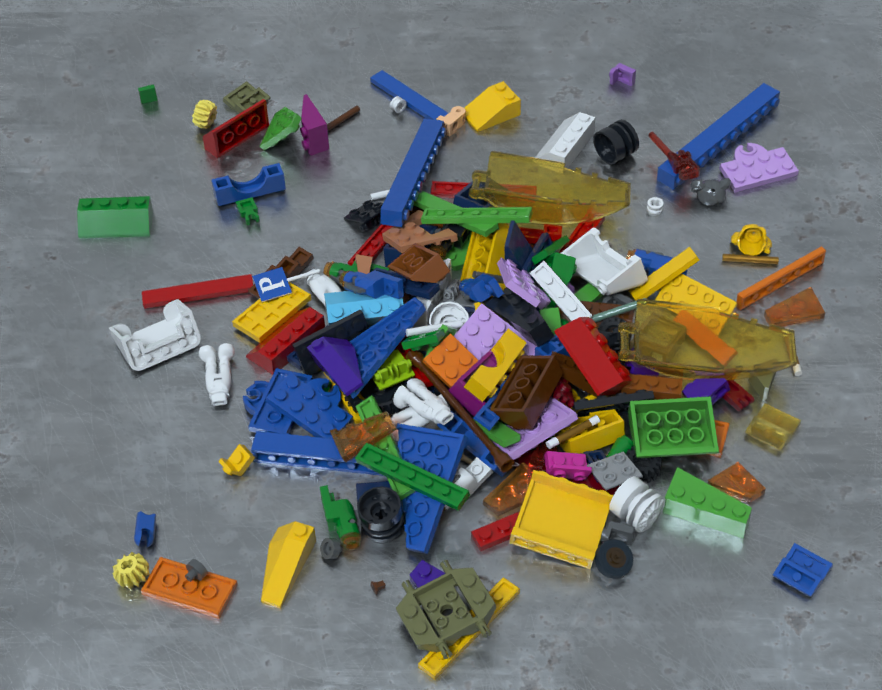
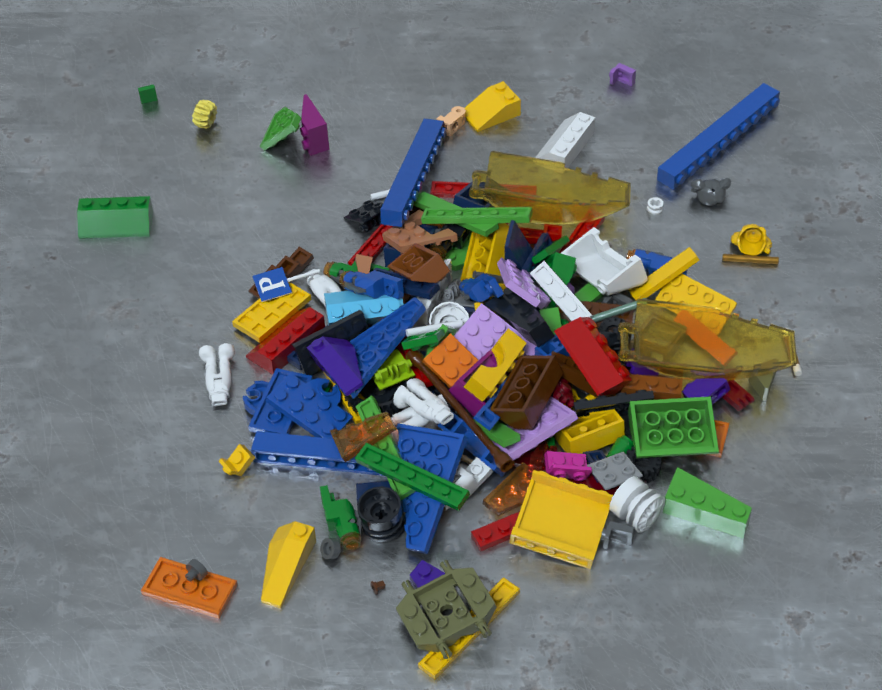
(131, 570): light yellow gear -> none
(145, 528): blue piece -> none
(159, 341): white windscreen -> none
(197, 291): red tile -> none
(237, 130): red slope -> none
(244, 97): olive slope -> none
(248, 209): green plate -> none
(268, 181): blue arch -> none
(343, 117): reddish brown bar -> none
(398, 104): white bush -> none
(413, 99): blue tile -> none
(572, 432): pearl gold bar -> none
(613, 559): black wheel -> none
(616, 141): black wheel -> none
(680, 162): clear red piece -> none
(738, 483): clear orange wing -> none
(757, 167): lavender plate -> none
(773, 427): clear yellow slope -> none
(780, 278): orange tile -> none
(795, 310): clear orange wing -> none
(803, 570): blue slope -> none

